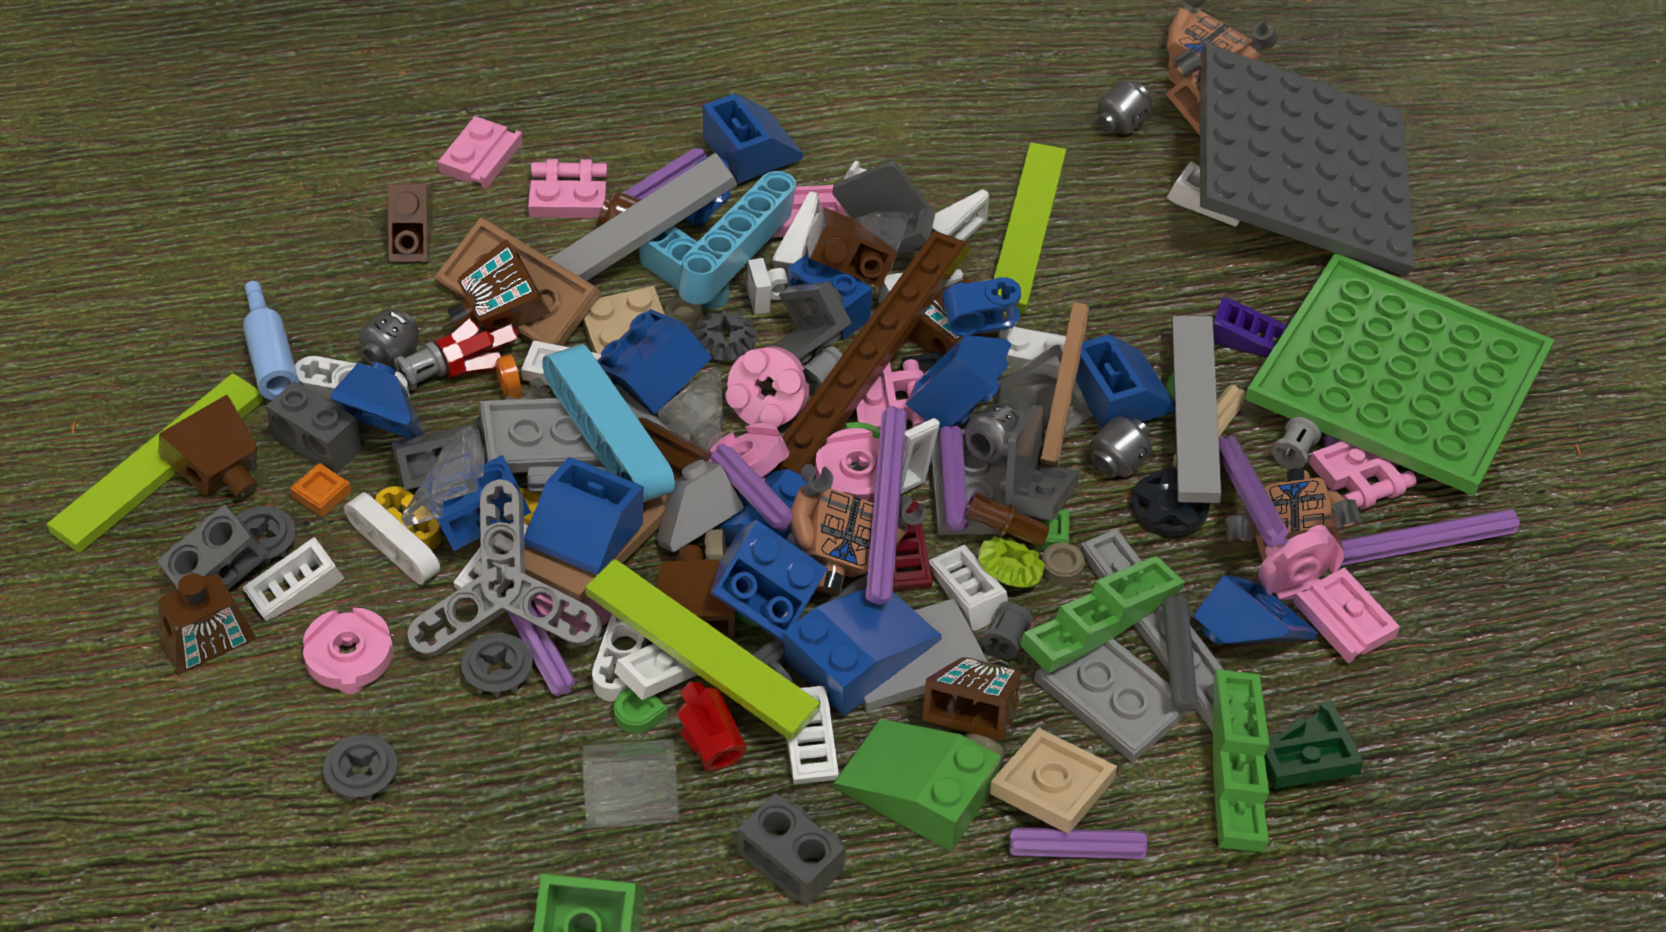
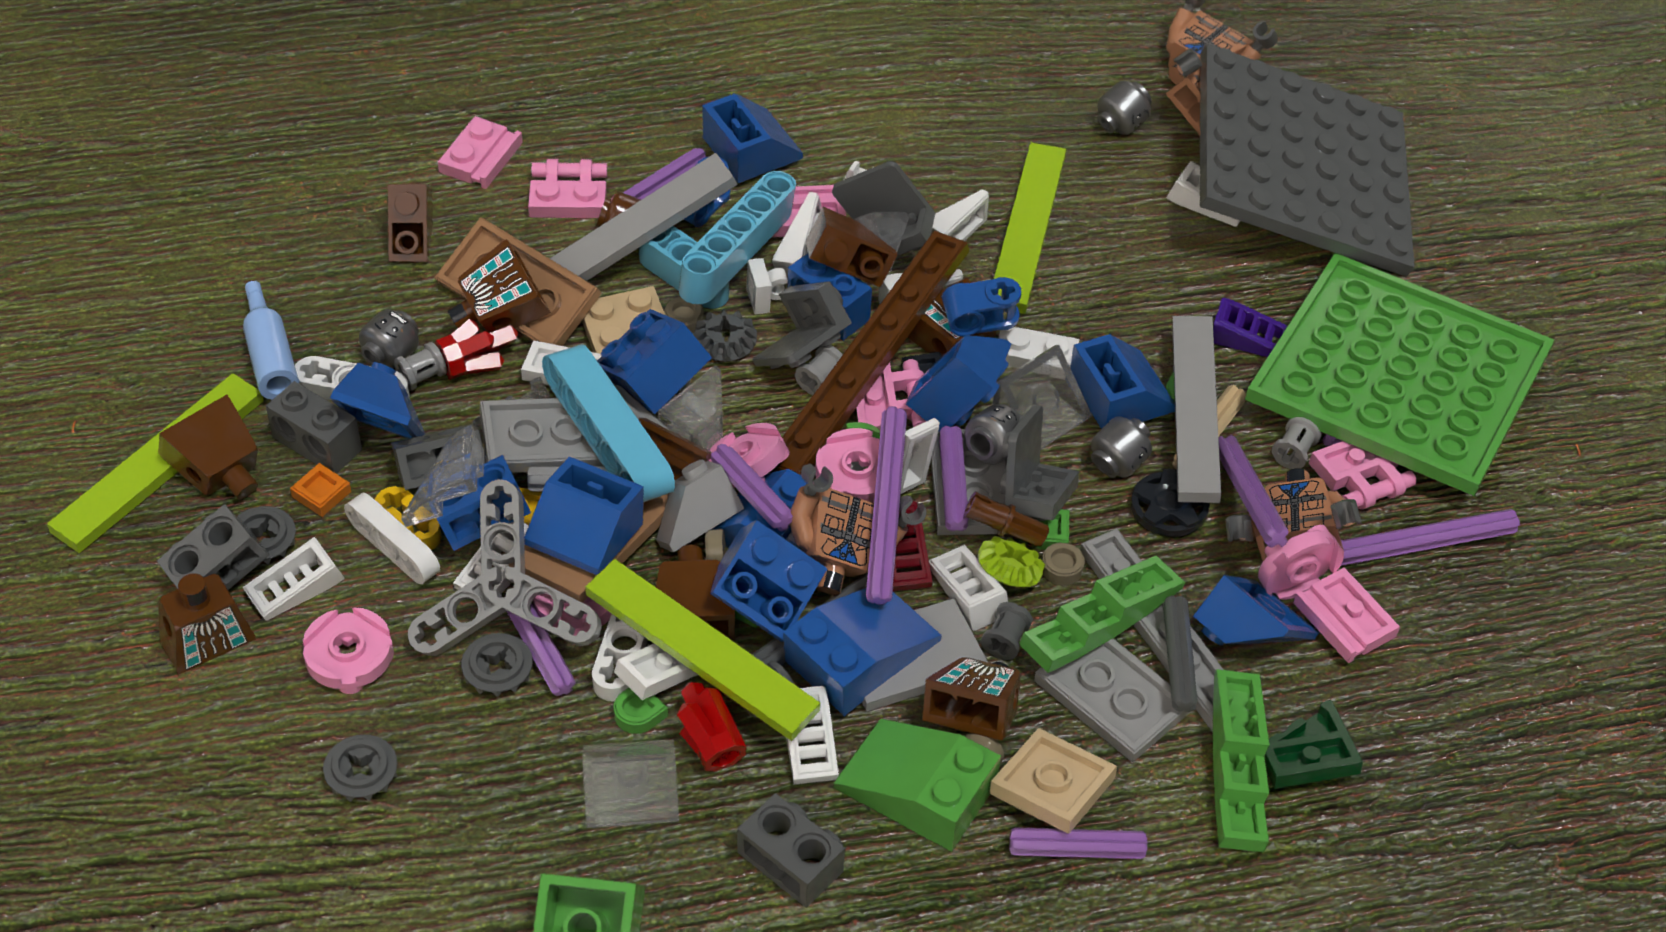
(508, 376): orange tile -> none
(789, 381): bright pink plate -> none
(1065, 384): medium nougat tile -> none

